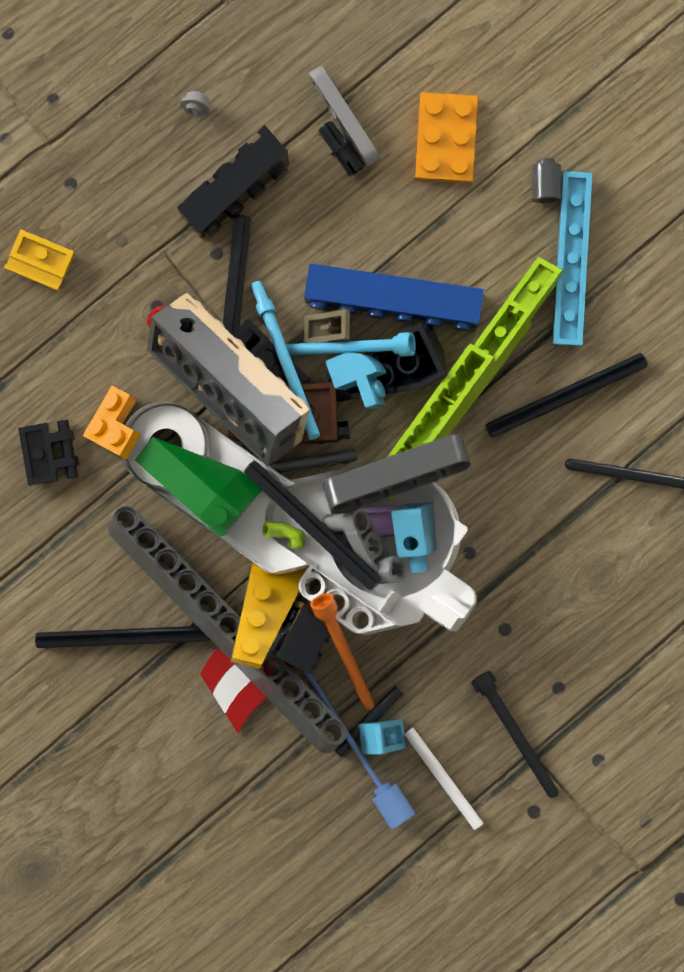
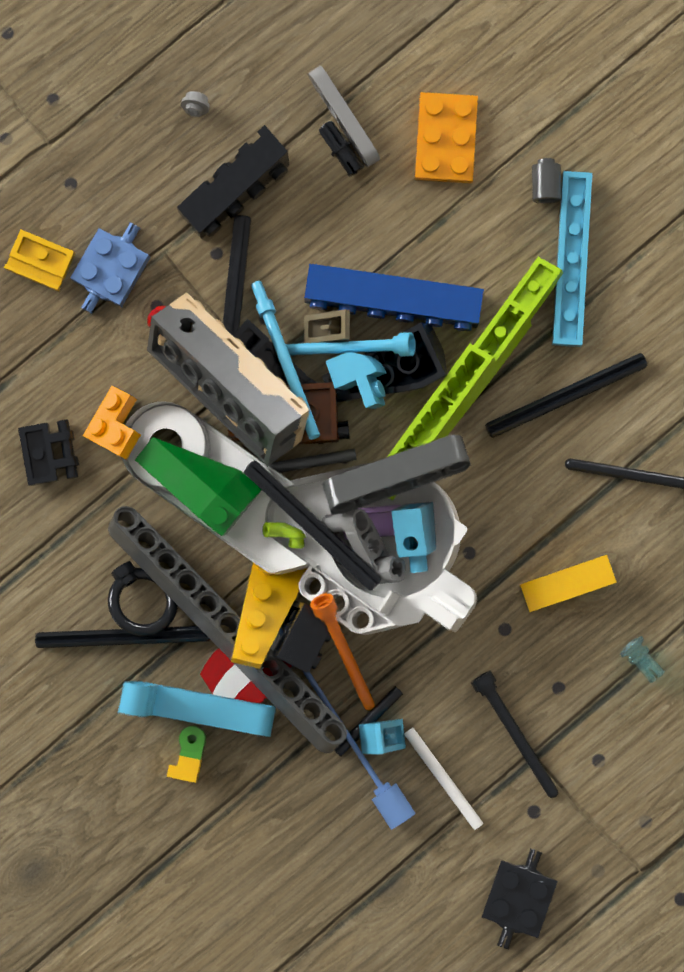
(110, 267): none -> medium blue plate
(125, 576): none -> black piece
(150, 699): none -> medium azure beam
(192, 749): none -> leg
(519, 898): none -> black plate
(568, 583): none -> yellow slope
(642, 659): none -> clear light blue pin

